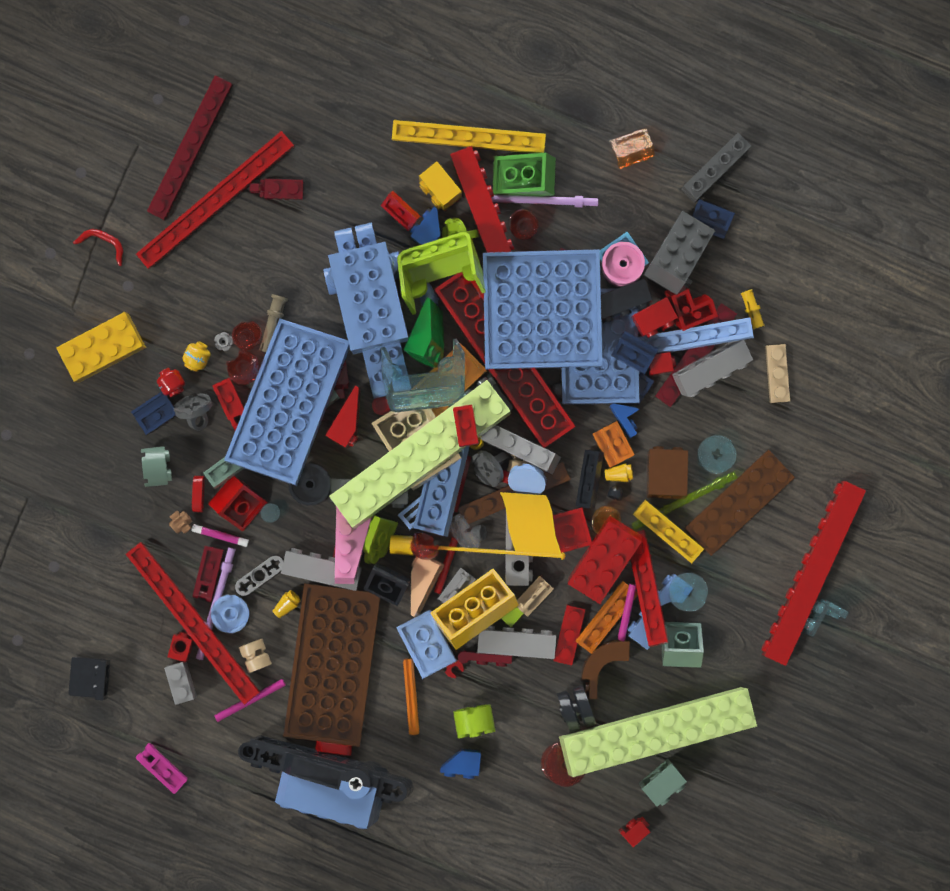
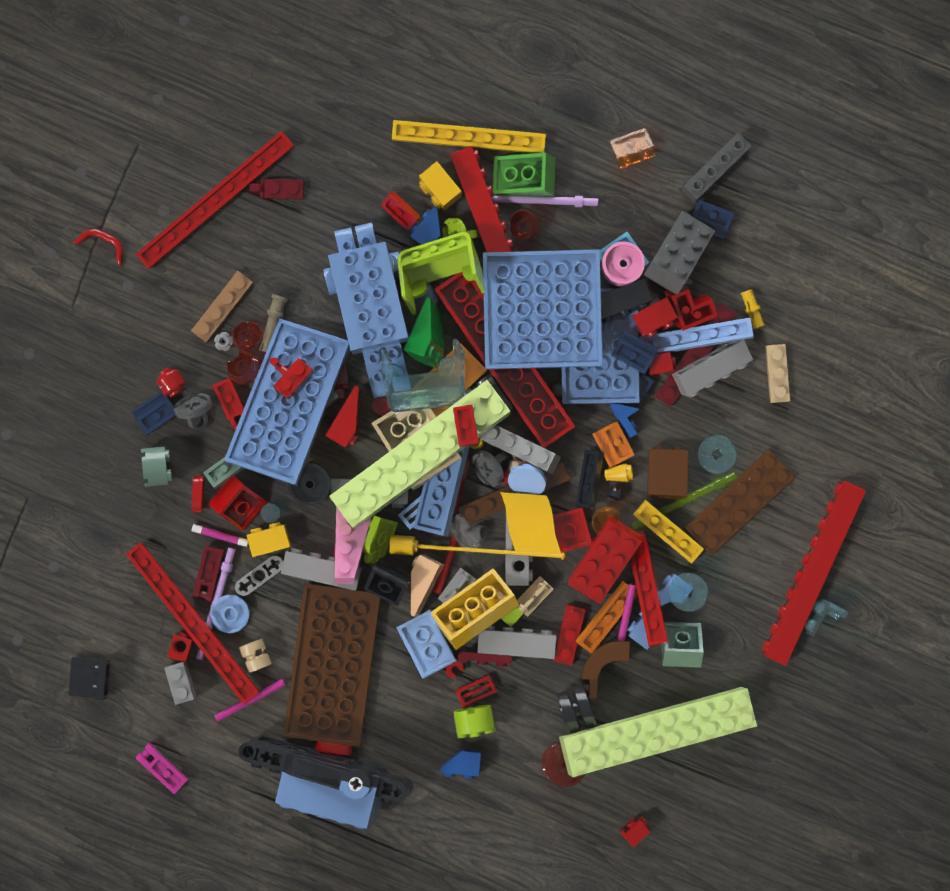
(101, 347): yellow brick -> none
(180, 522): medium nougat gear -> none
(189, 148): dark red plate -> none
(196, 356): yellow head -> none
(222, 306): none -> medium nougat plate
(269, 539): none -> yellow brick
(286, 604): yellow cone -> none
(292, 377): none -> red plate
(411, 698): orange axle -> none
(423, 546): clear red hair -> none
(478, 681): none -> red tile
(663, 783): sand green brick -> none

